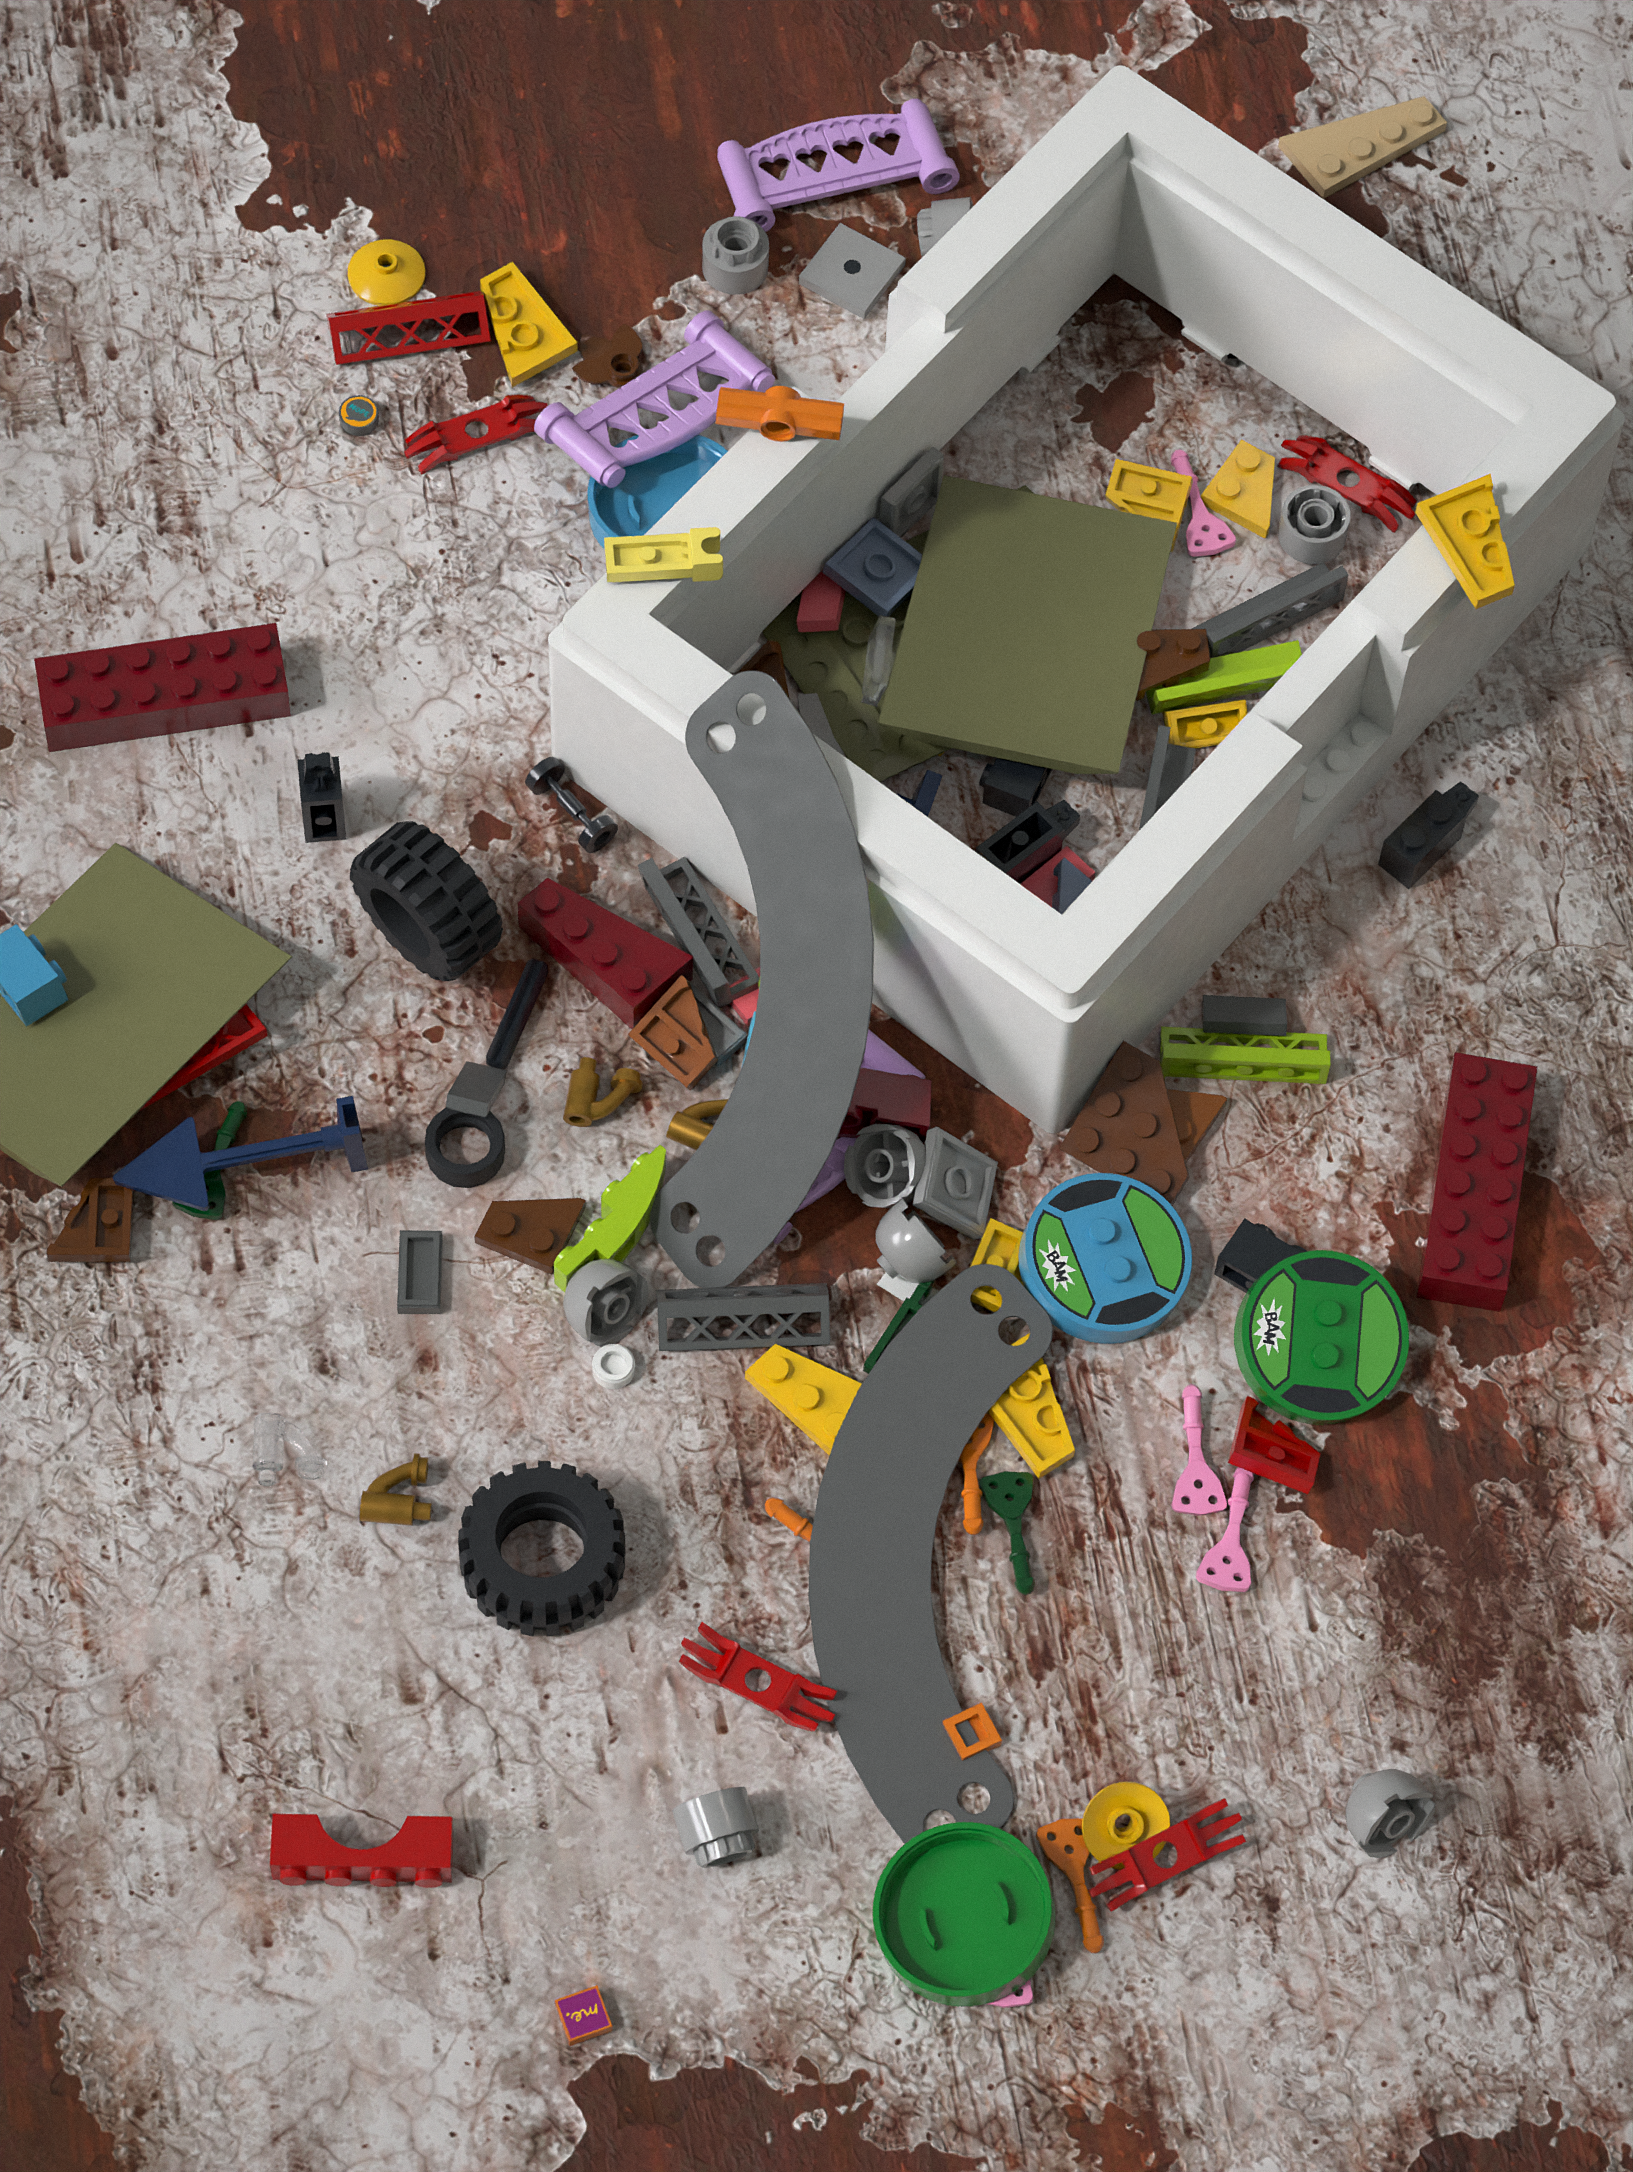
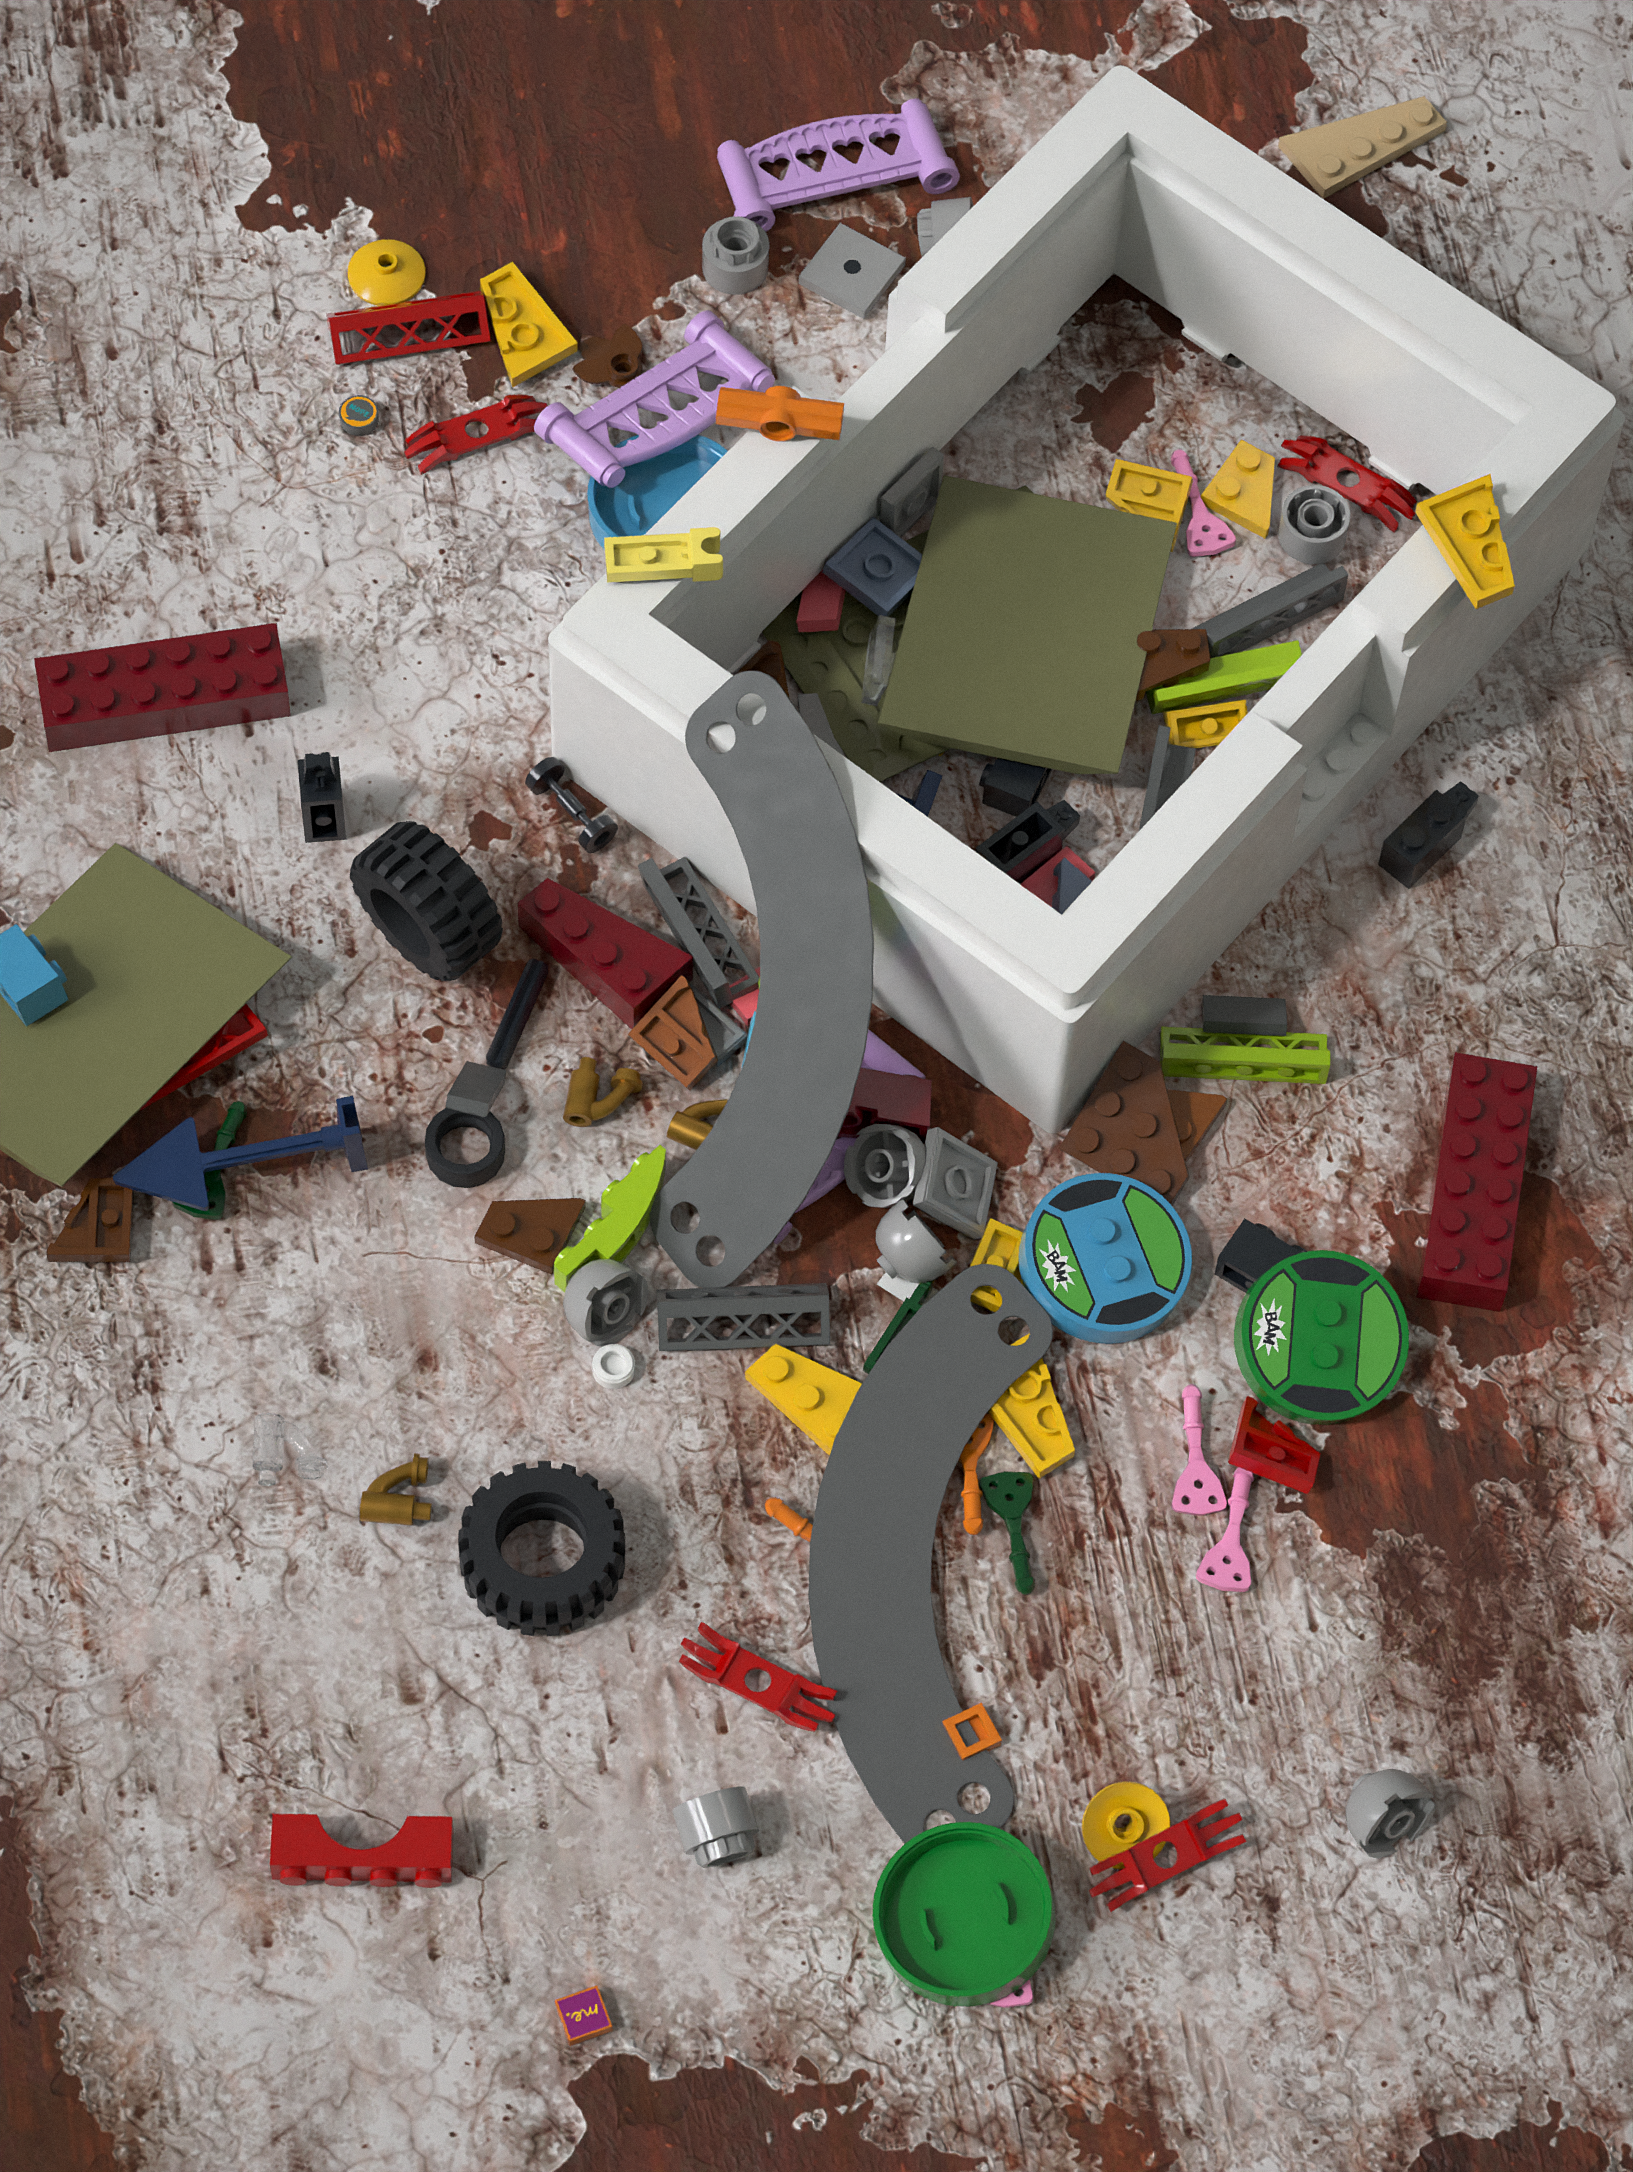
(419, 1272): dark grey tile -> none
(1073, 1867): orange piece -> none

